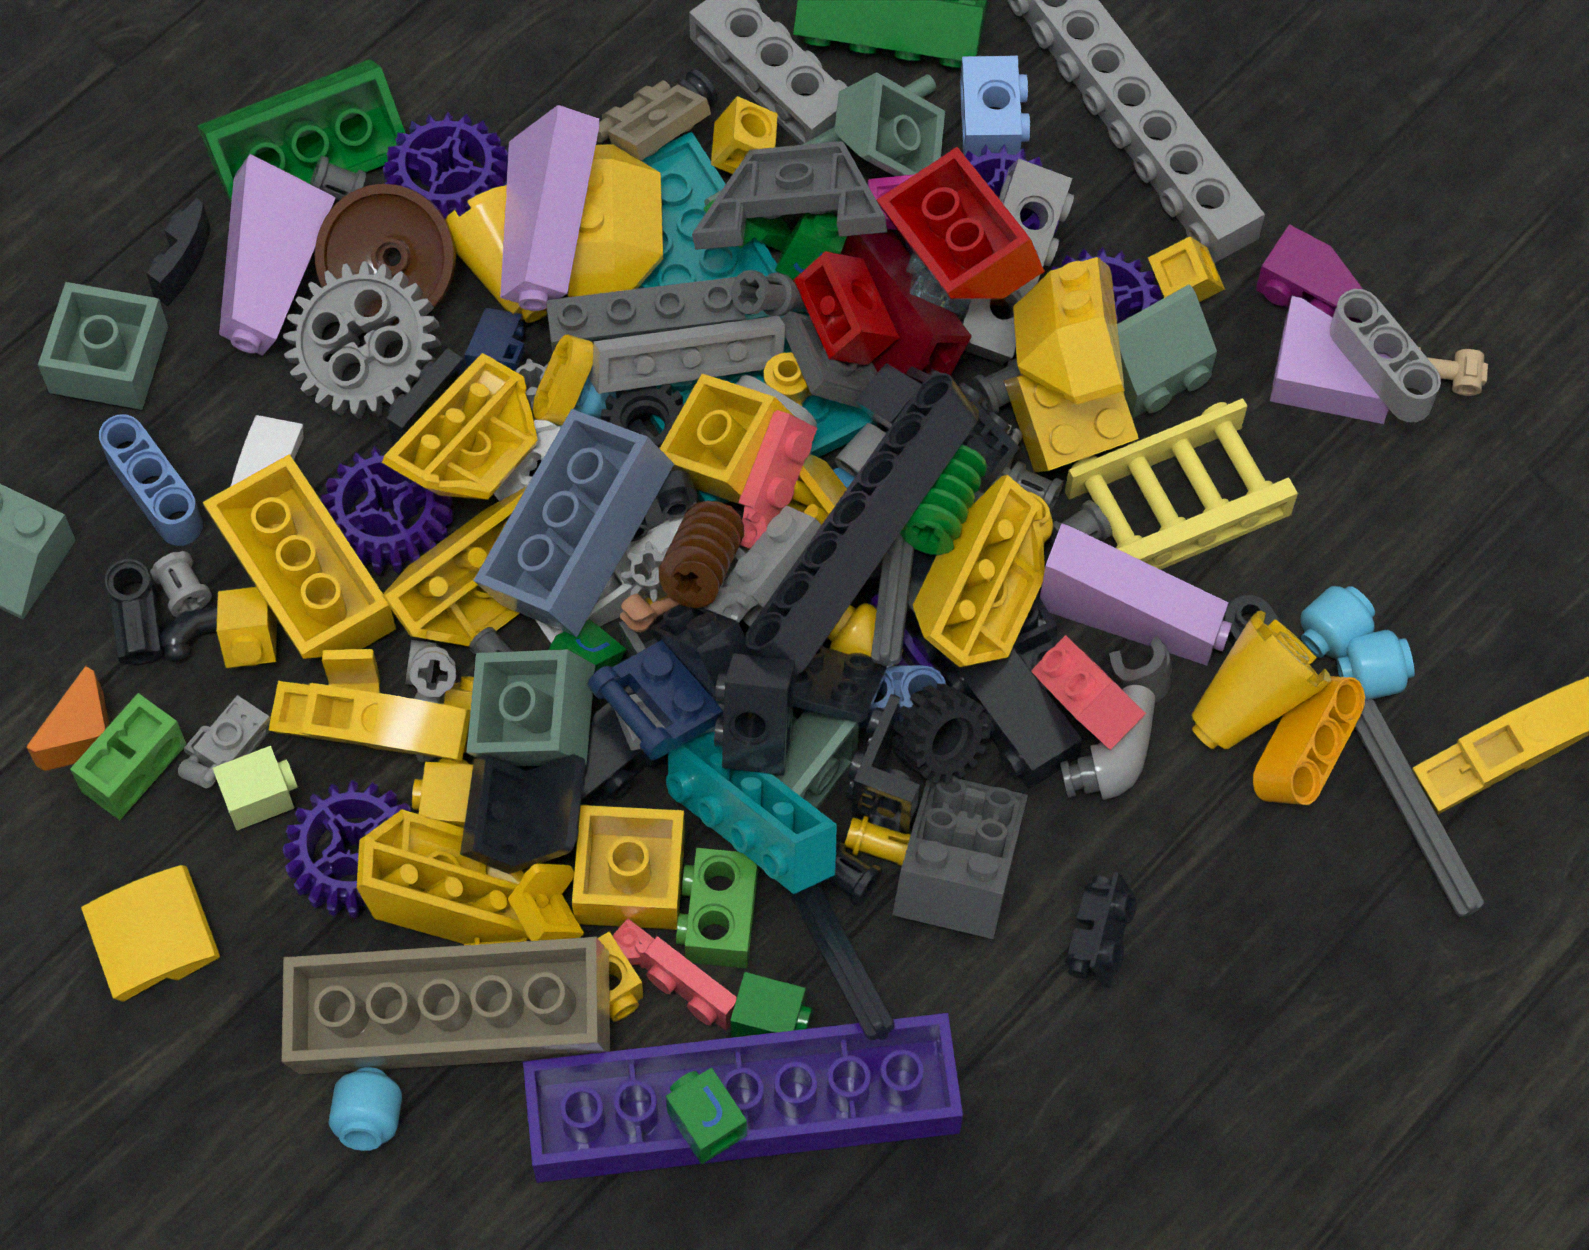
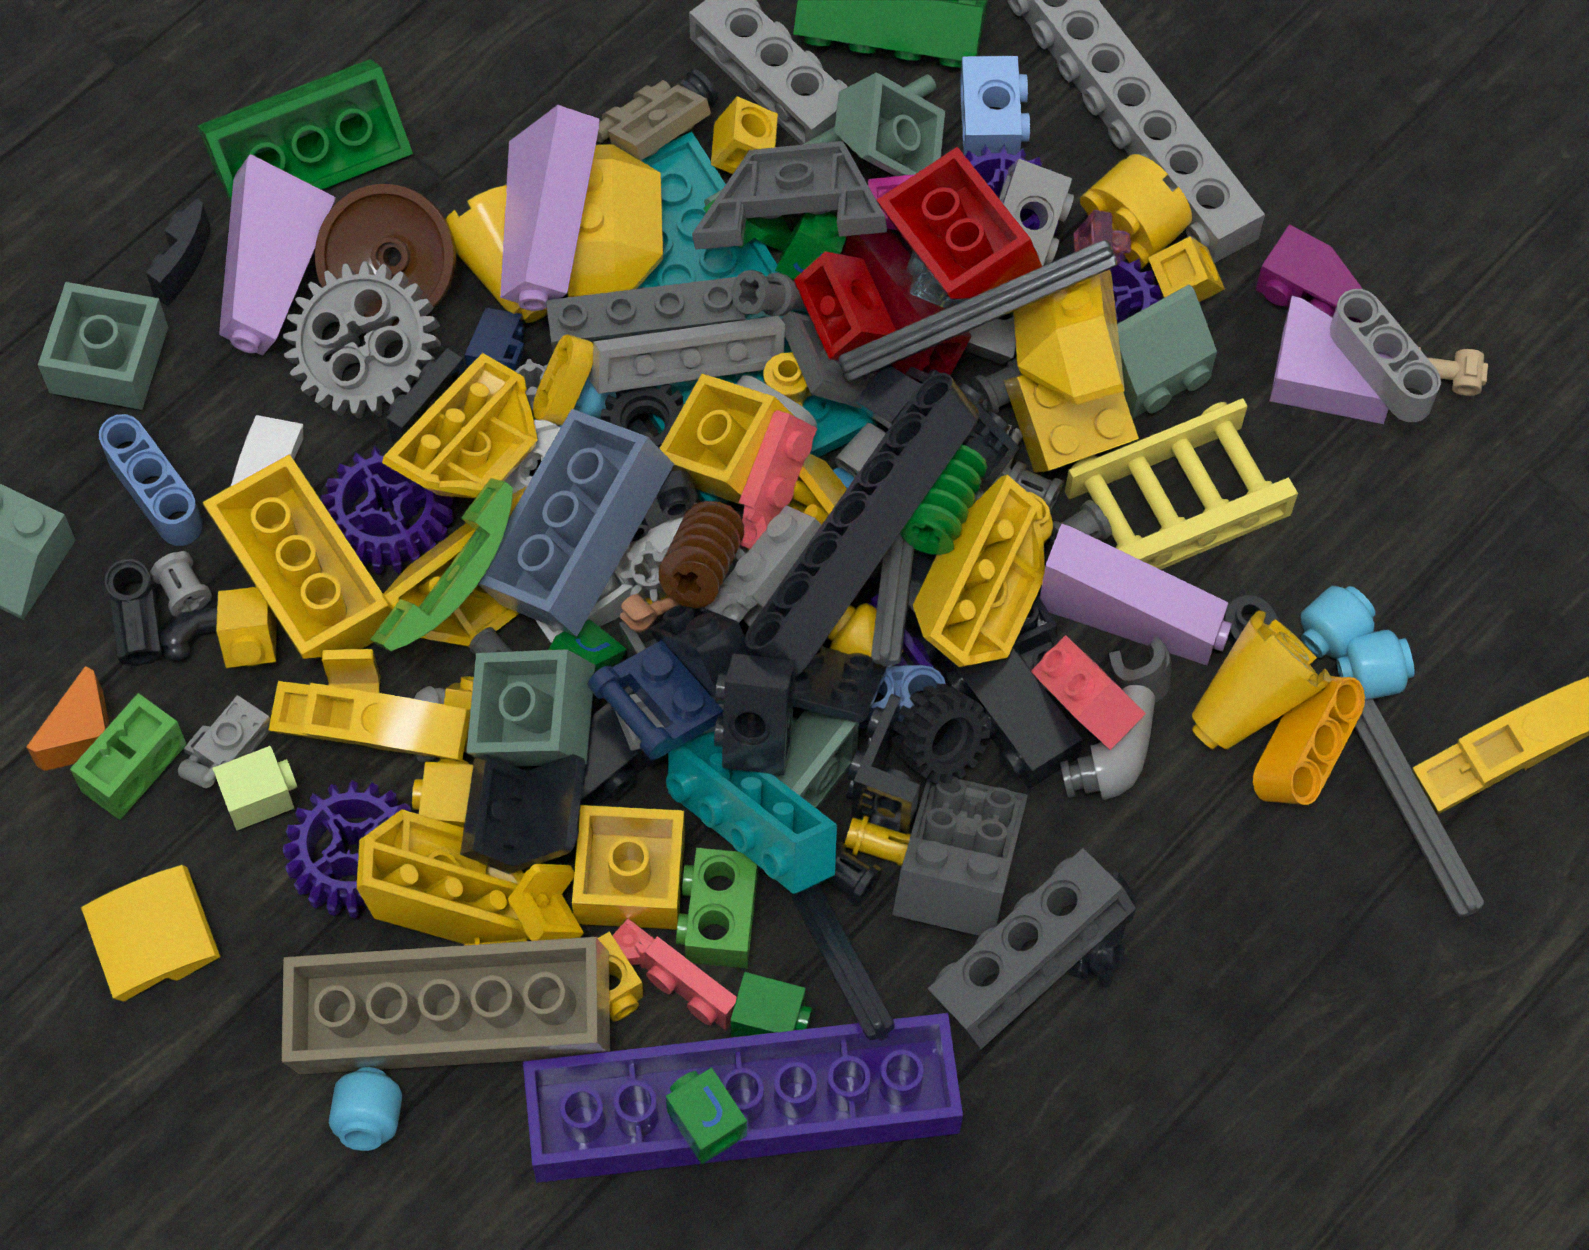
(335, 179): dark grey bush -> none
(421, 668): light grey connector -> none
(436, 150): dark purple gear -> none
(489, 518): none -> bright green slope
(978, 310): none -> black axle
(1029, 973): none -> dark grey brick
(1098, 228): none -> clear pink tile
(1140, 205): none -> yellow brick

